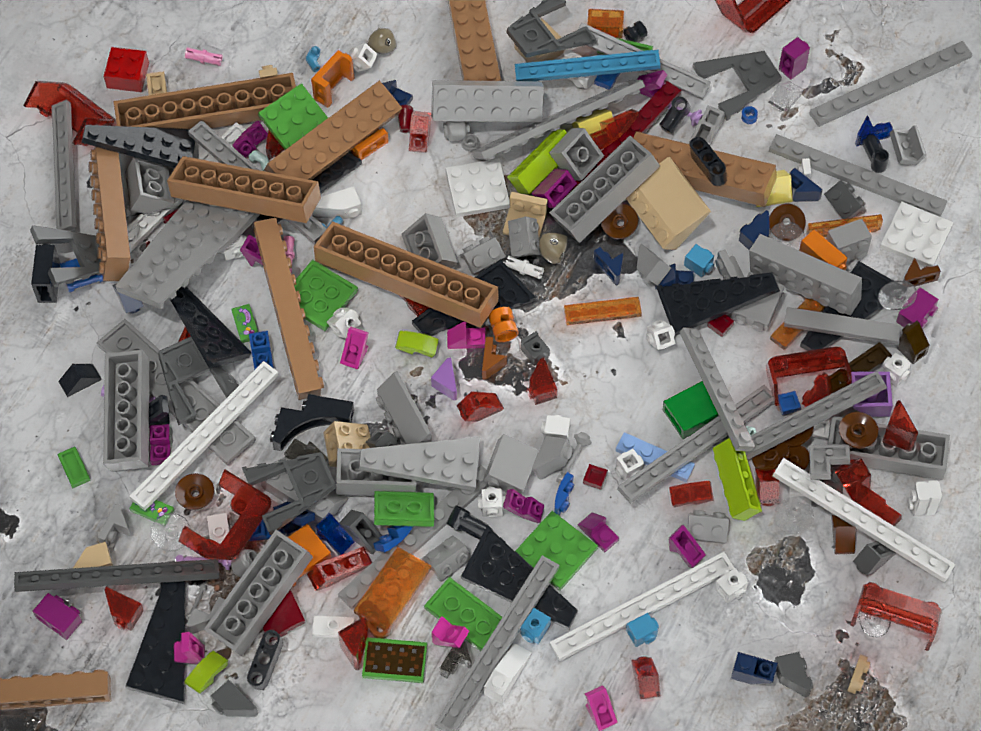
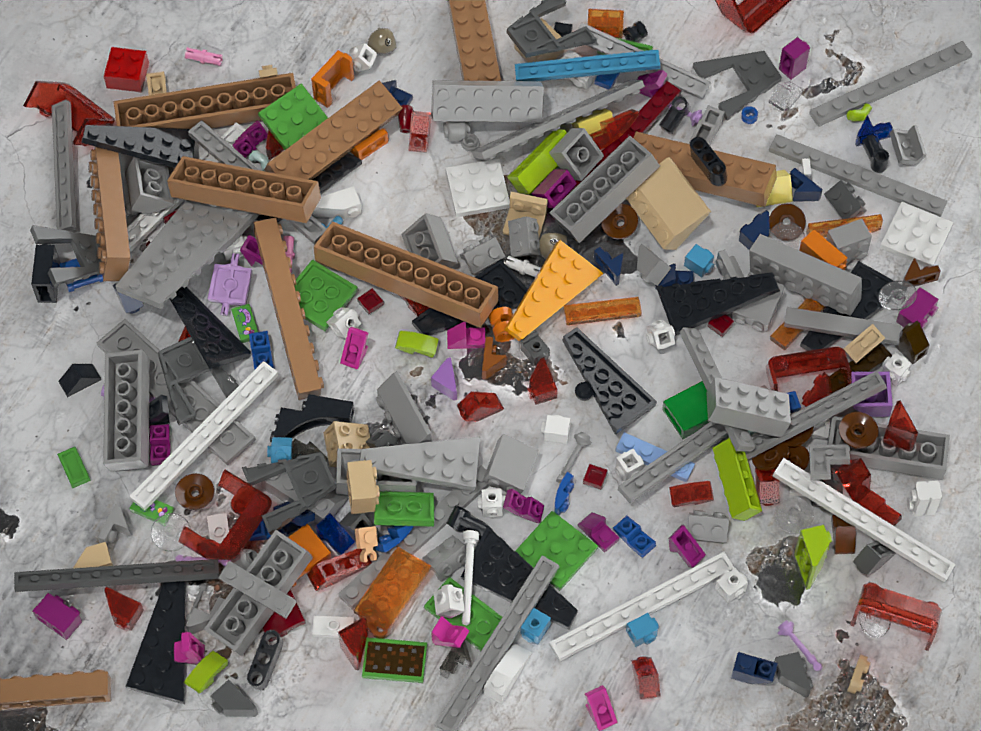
(230, 284): none -> lavender plate
(257, 589): none -> light grey plate
(280, 449): none -> dark azure brick
(312, 58): dark azure arm -> none
(362, 486): none -> tan brick
(366, 539): none -> light nougat plate
(370, 301): none -> dark red plate
(449, 601): none -> white brick
(470, 539): none -> white piece
(552, 456): light grey slope -> none
(556, 284): none -> light orange wing
(563, 28): none -> black plate
(583, 392): none -> black plate
(613, 389): none -> black wing
(634, 537): none -> blue slope
(748, 407): none -> light grey brick
(786, 628): none -> lavender piece
(812, 552): none -> lime slope
(859, 115): none -> lime arm
(864, 343): none -> tan plate

